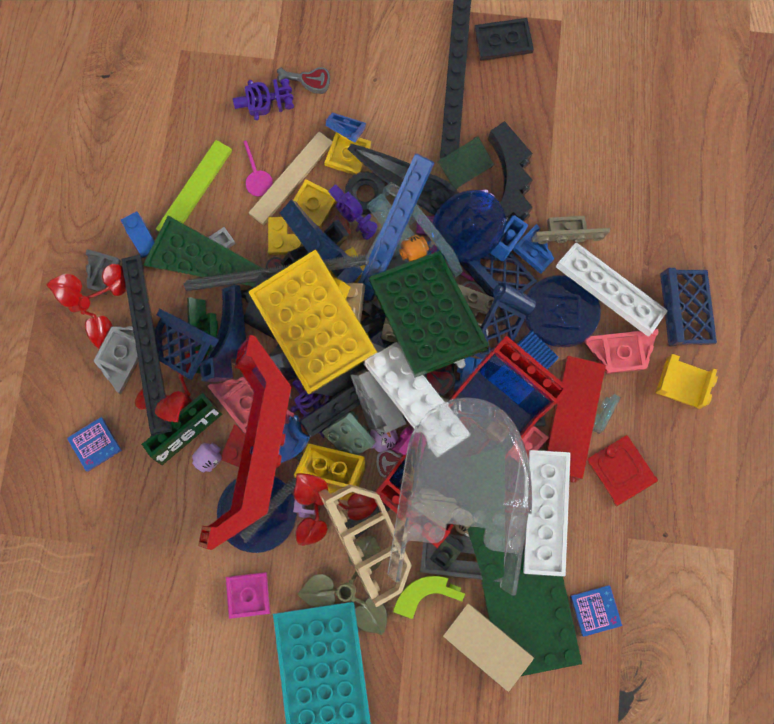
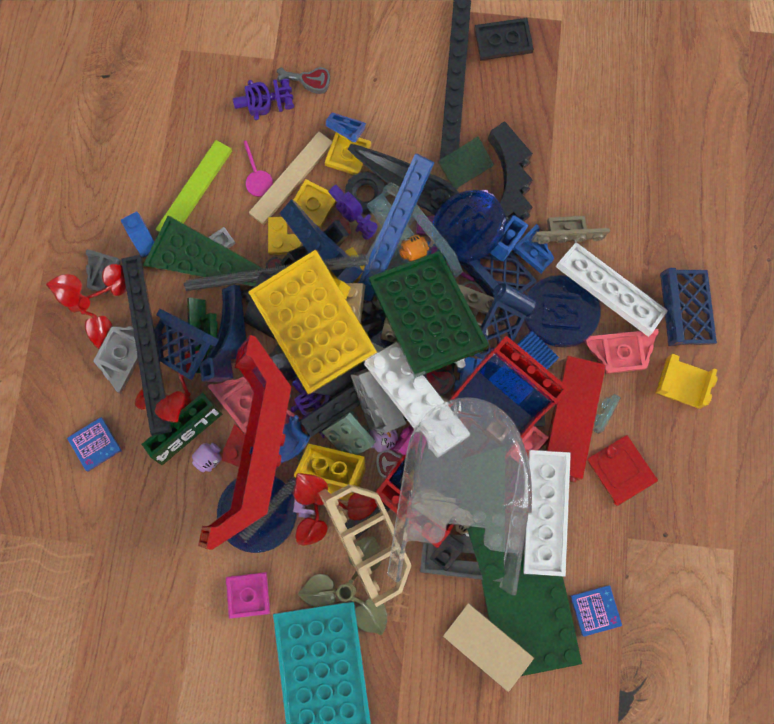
(418, 589): lime arch -> none

